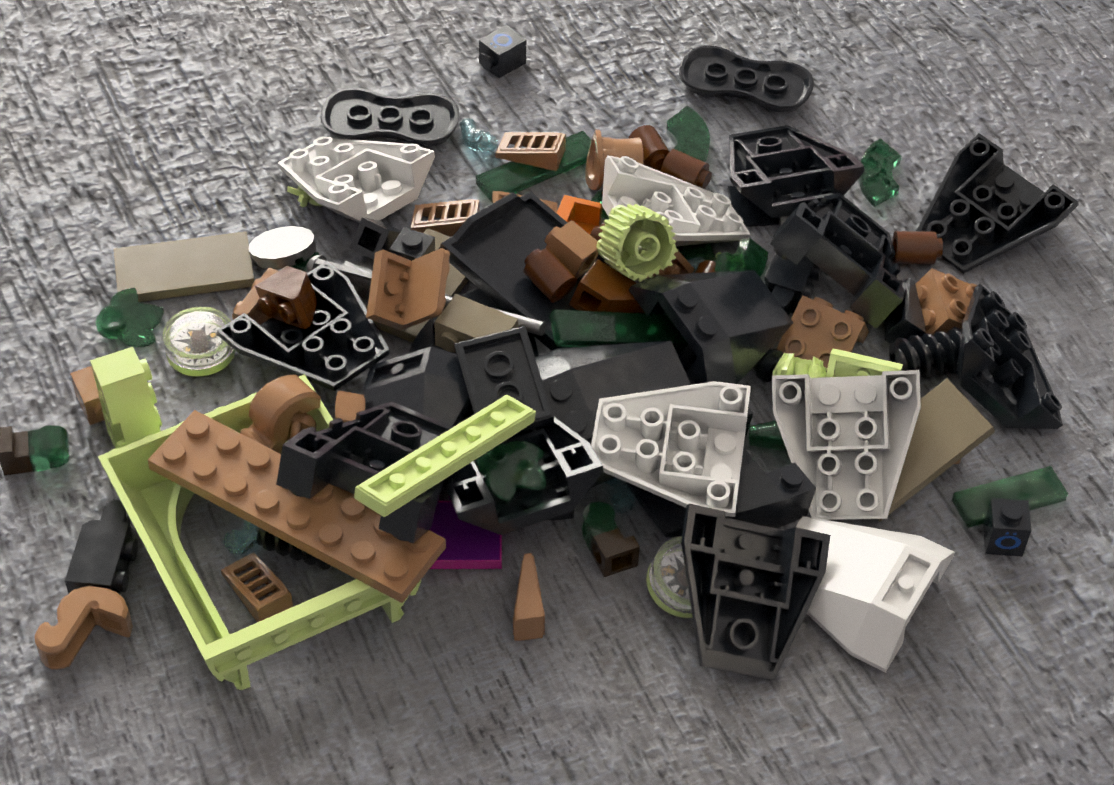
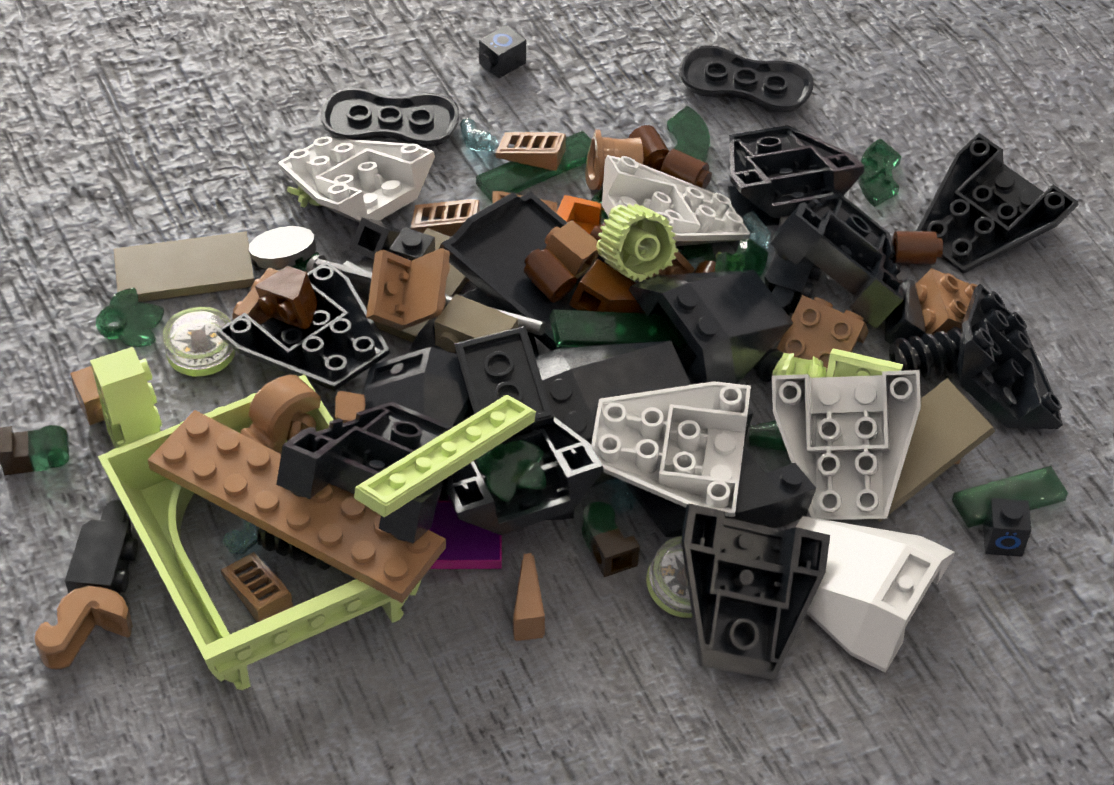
(757, 229): none -> clear light blue arm

